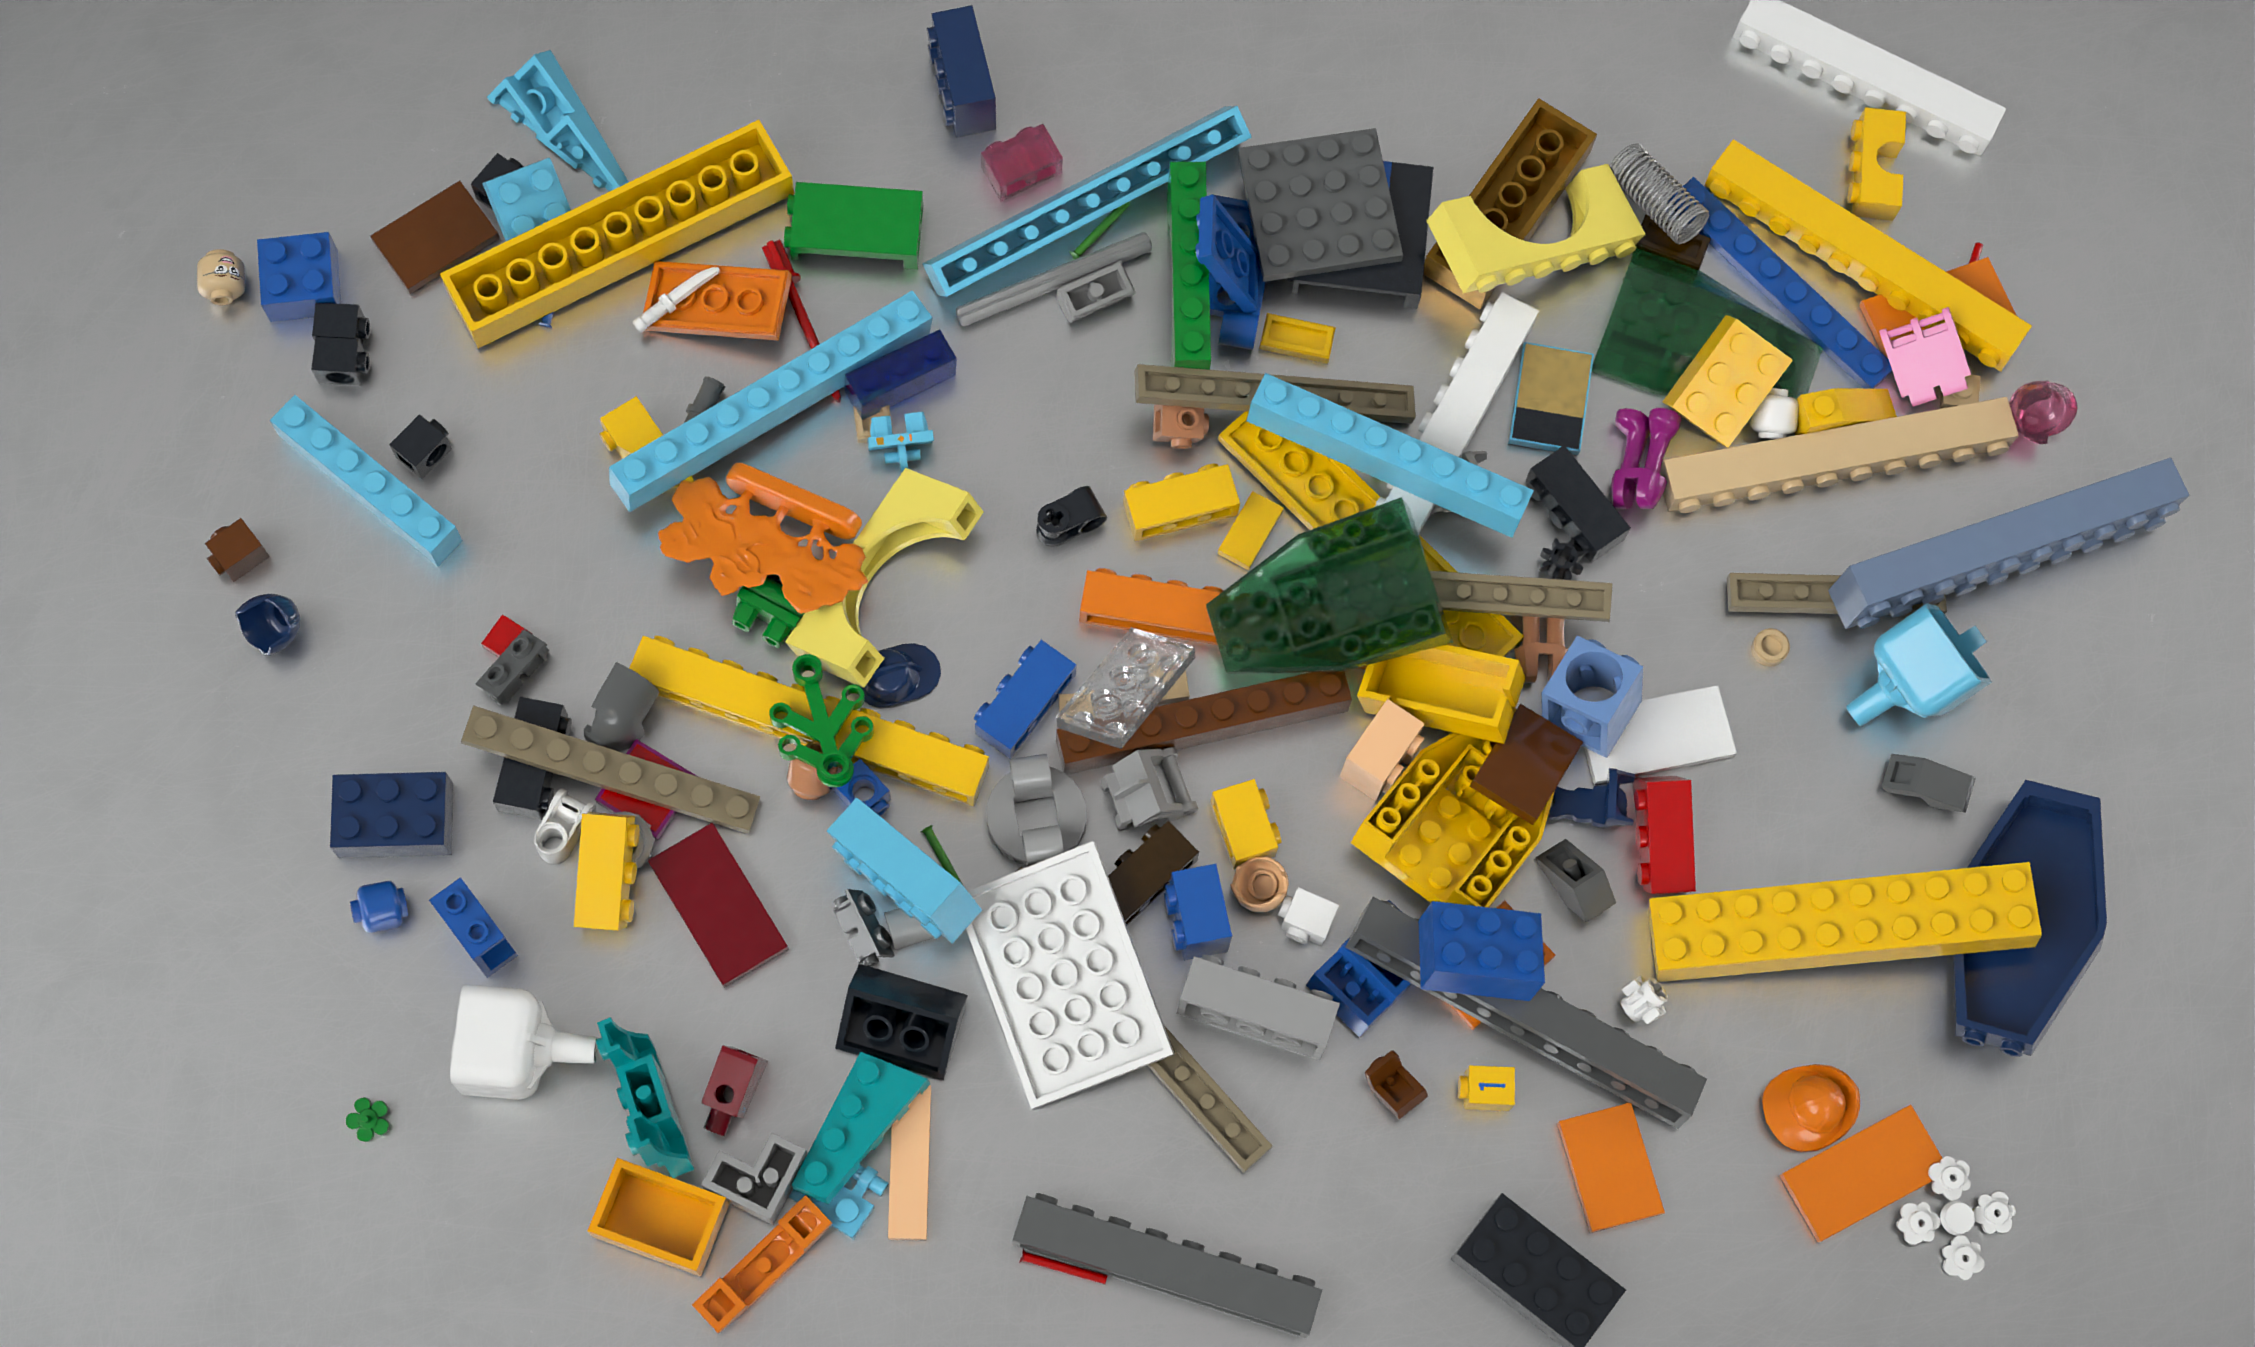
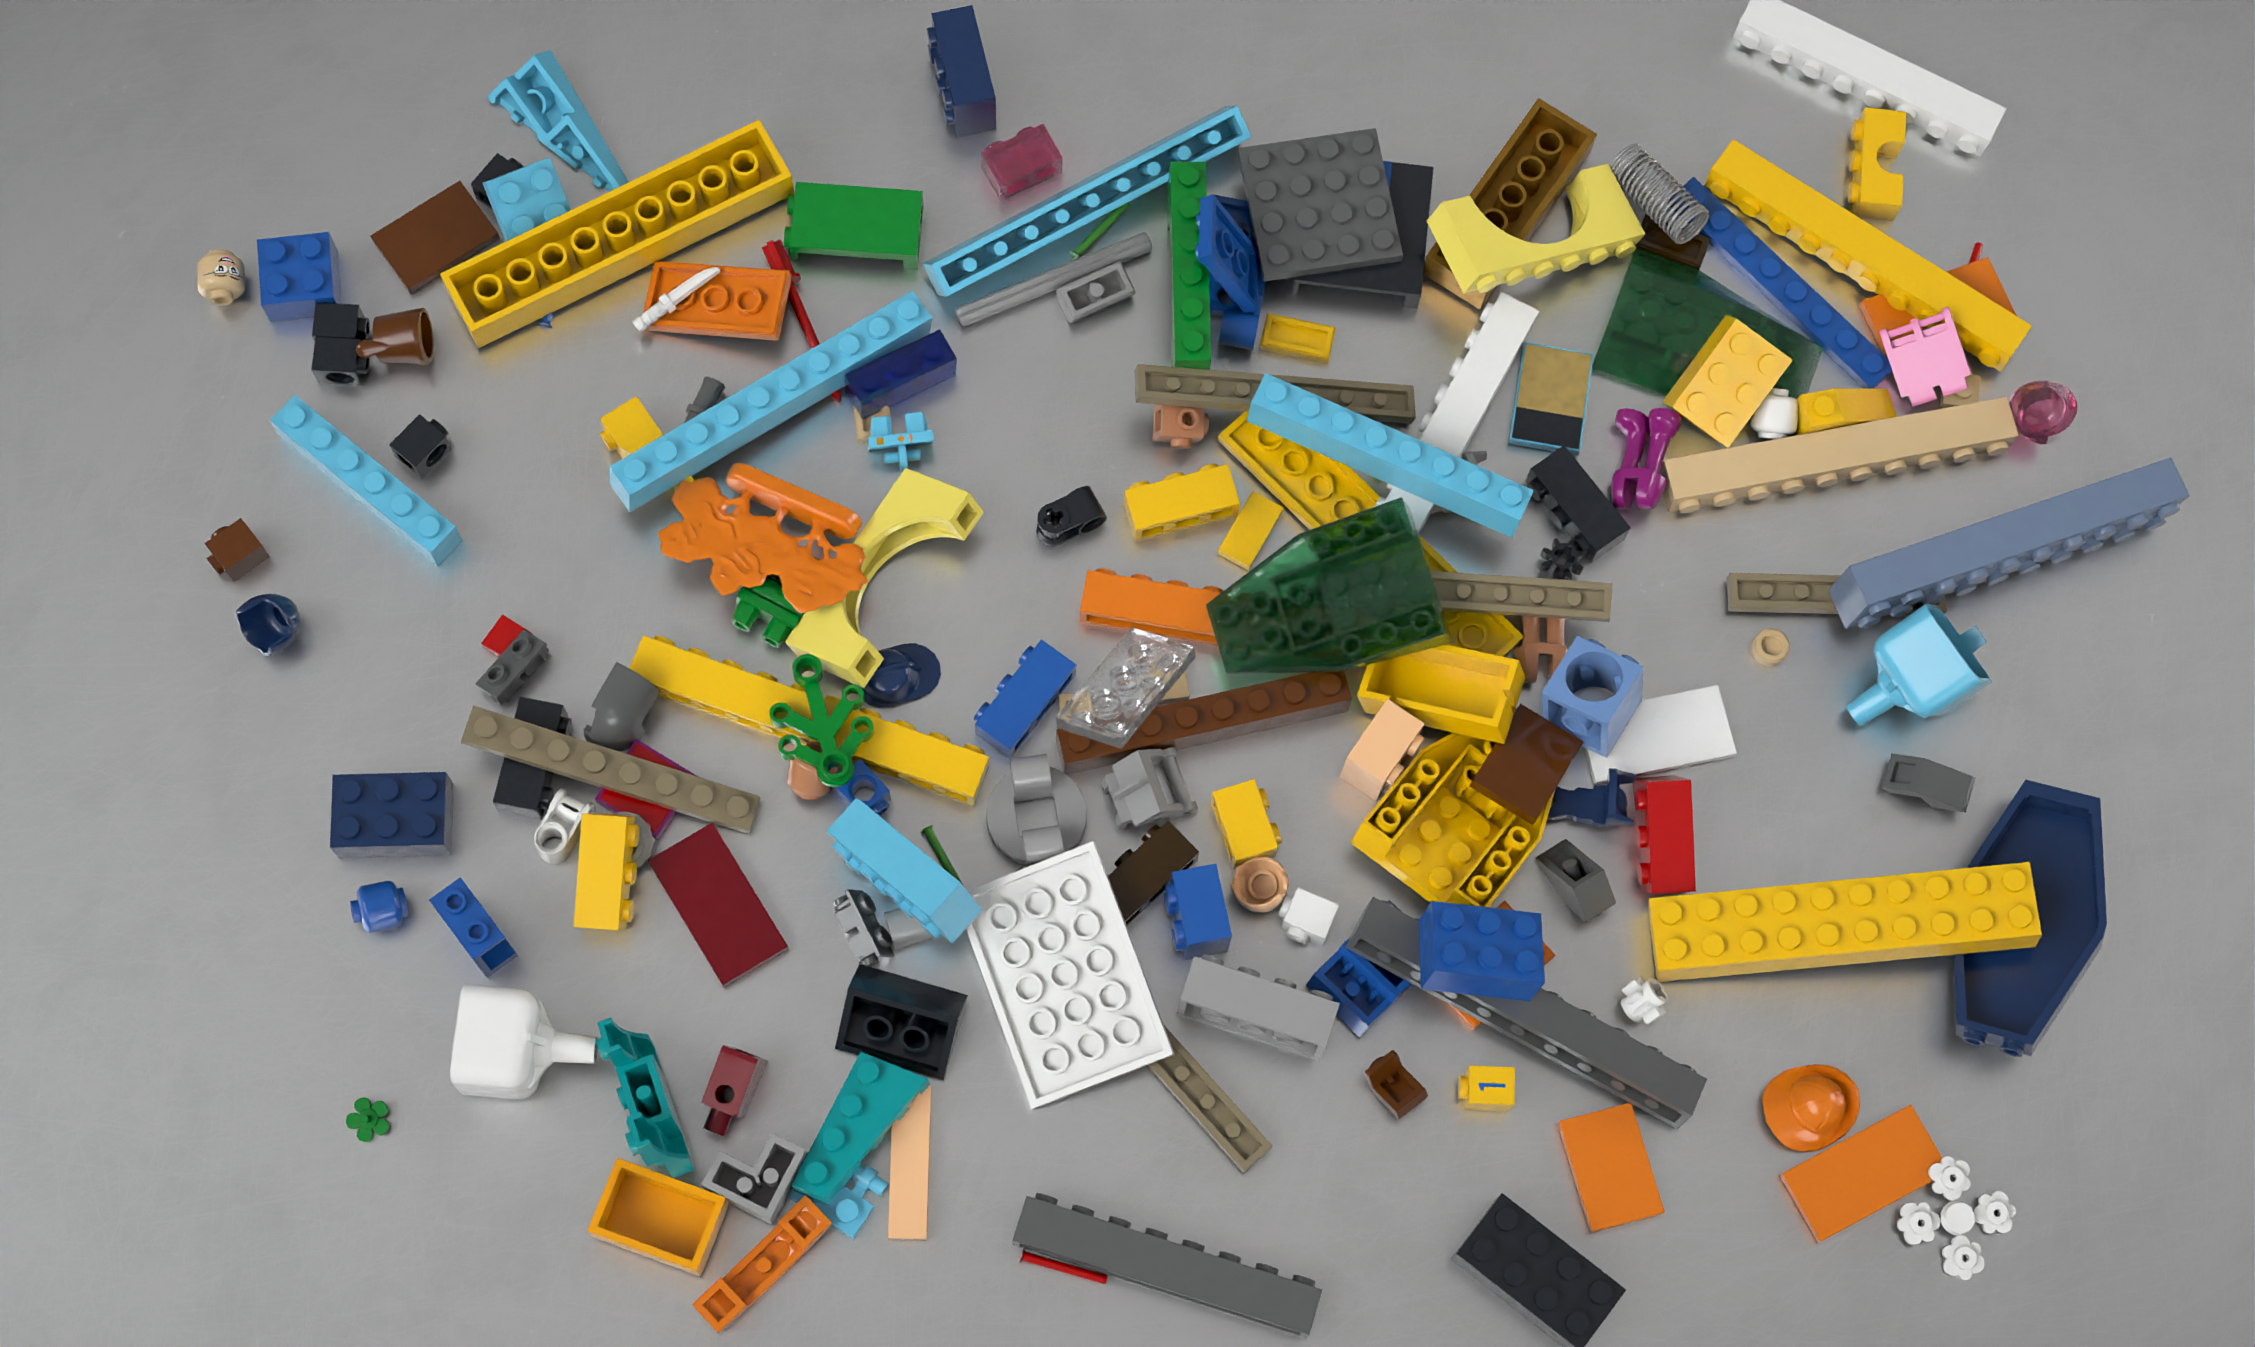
(400, 338): none -> reddish brown hat

